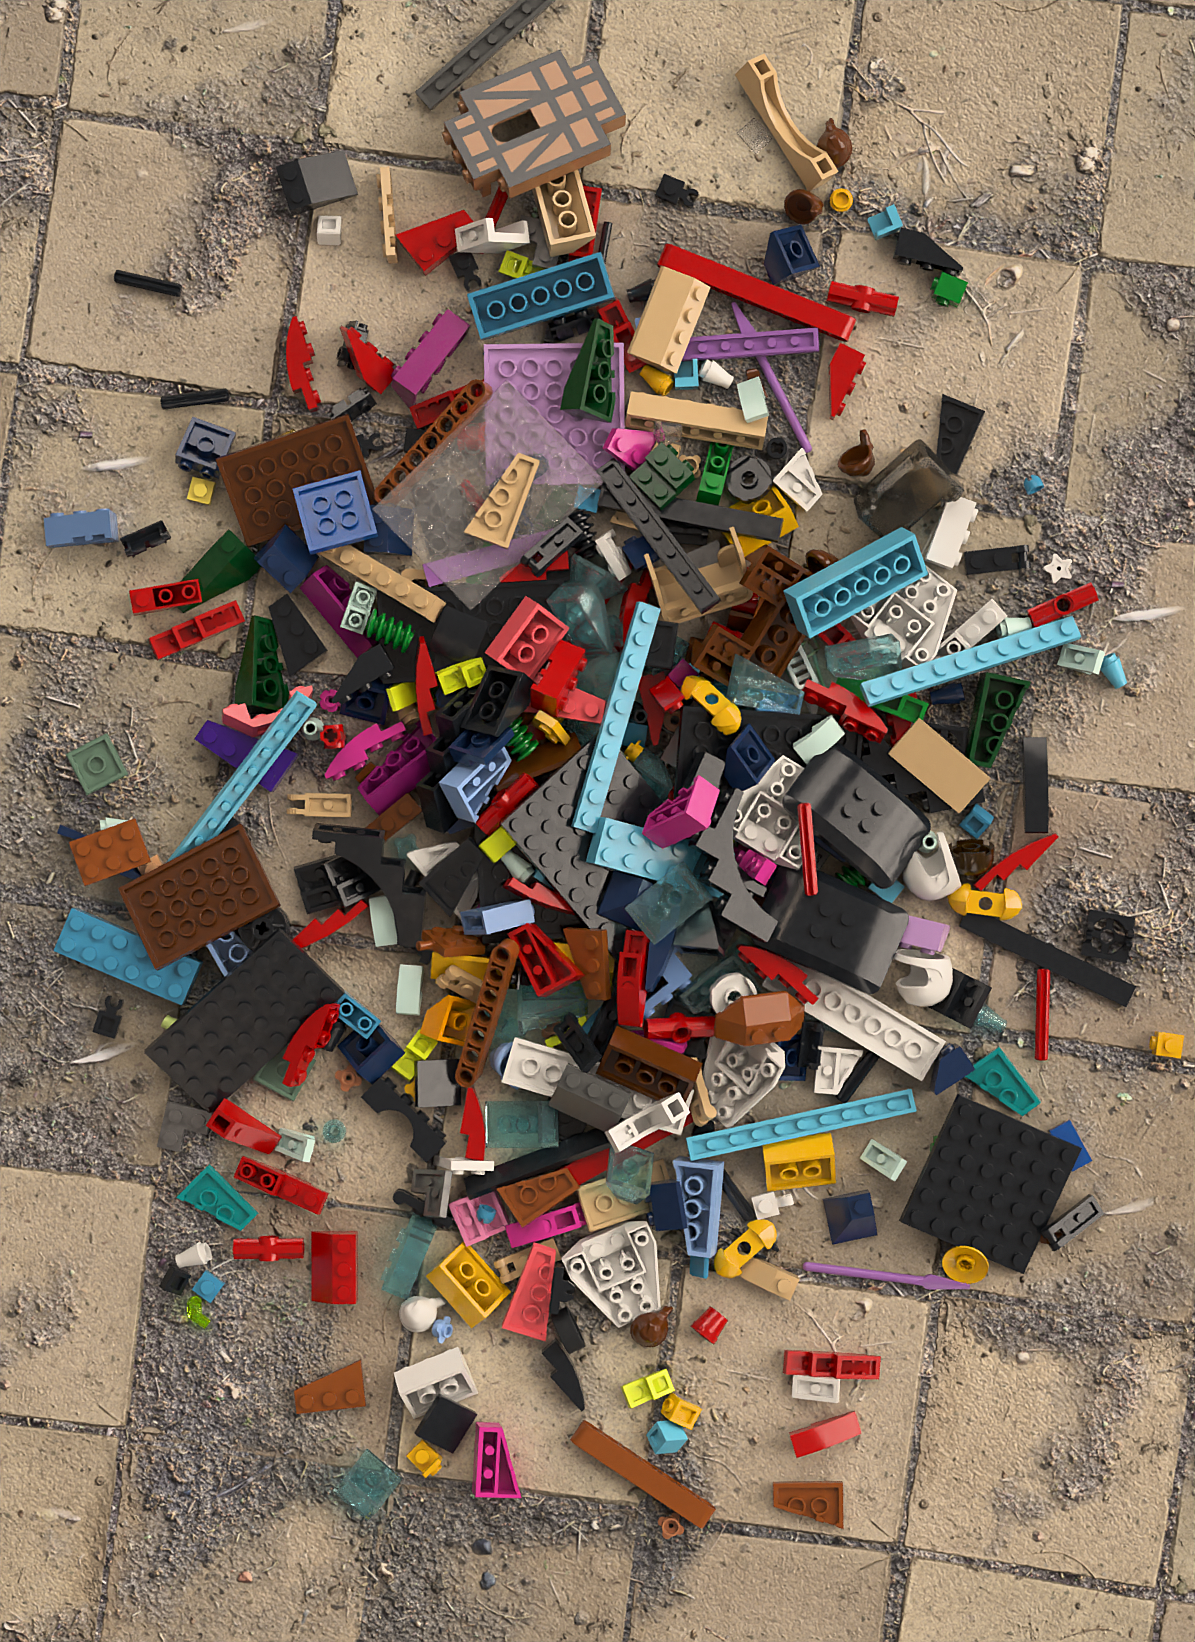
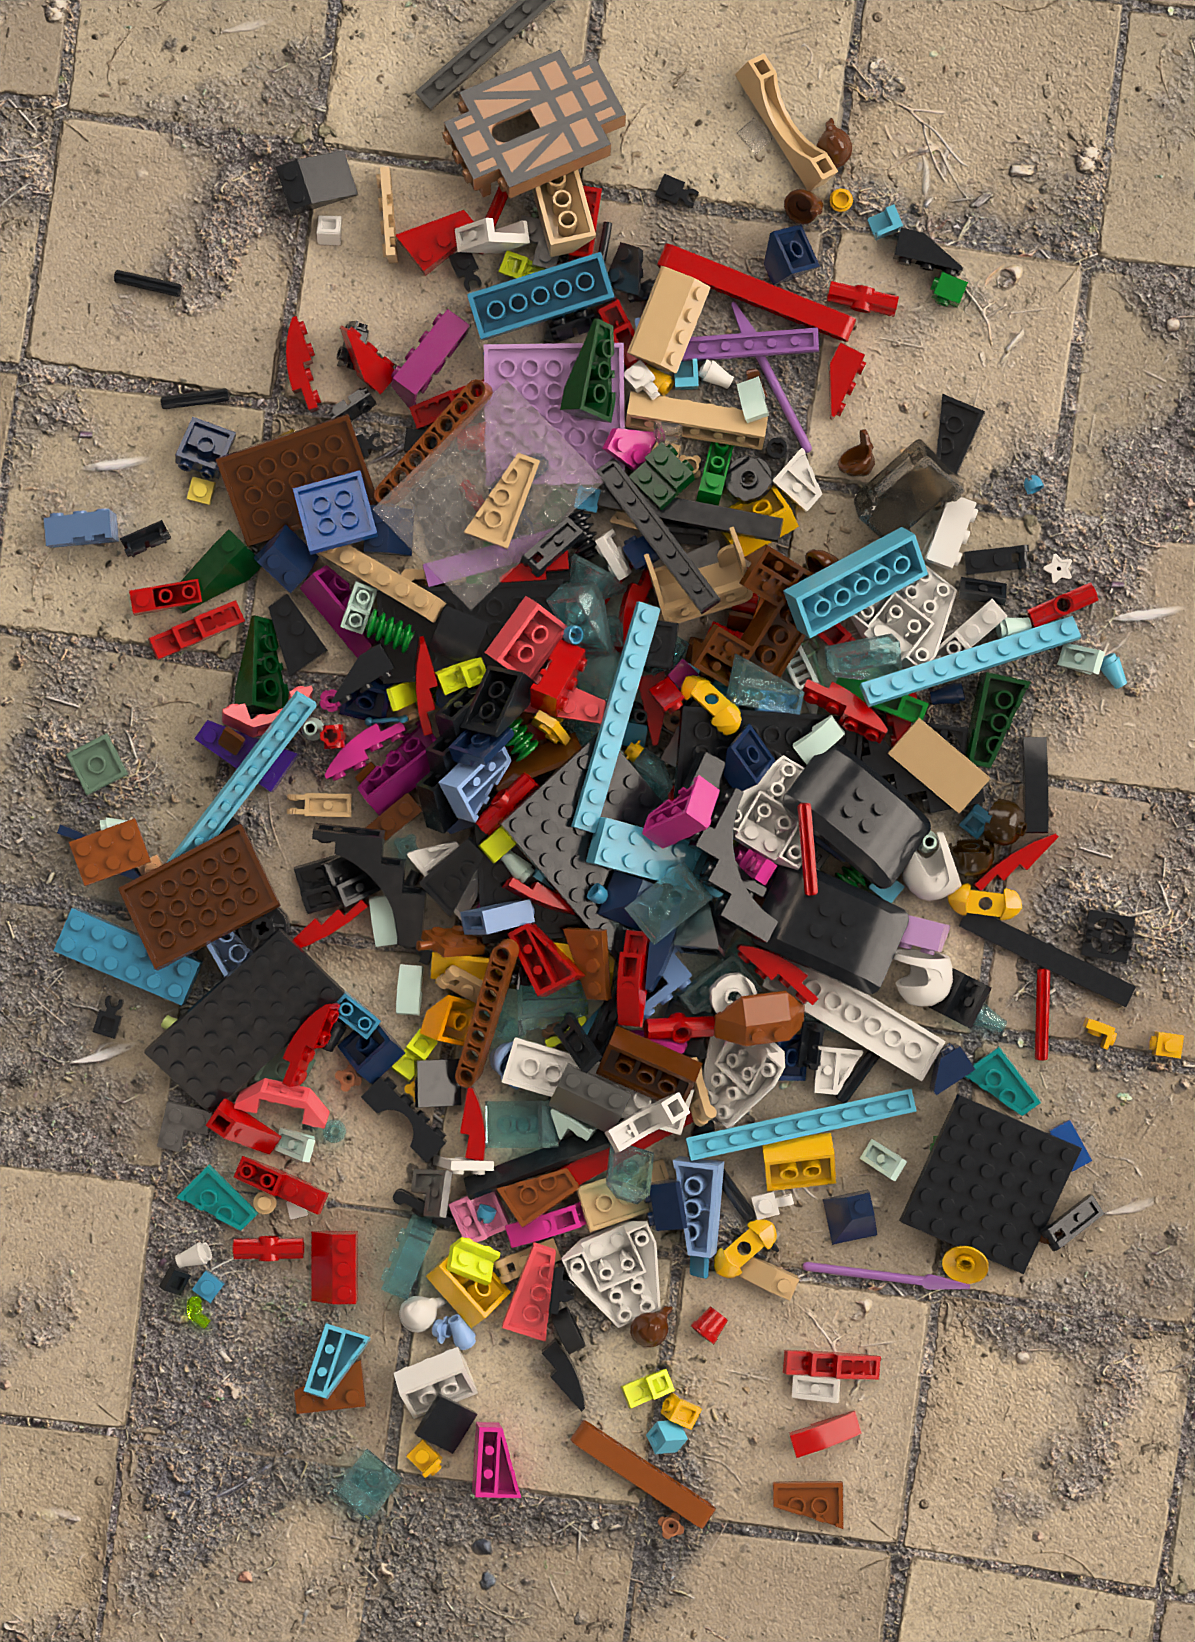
(231, 740): none -> reddish brown slope
(264, 1203): none -> tan plate
(274, 1091): none -> coral slope
(295, 1211): none -> white sticker
(333, 1359): none -> medium azure wedge
(402, 719): none -> dark azure hinge
(462, 1334): none -> light blue cone
(472, 1260): none -> neon yellow bracket
(565, 1123): none -> light aqua slope
(573, 629): none -> dark azure hinge
(597, 894): none -> dark azure hinge
(627, 270): none -> black wing
(641, 378): none -> white plate
(982, 590): none -> black plate
(1005, 824): none -> dark brown cylinder
(1097, 1028): none -> yellow bracket

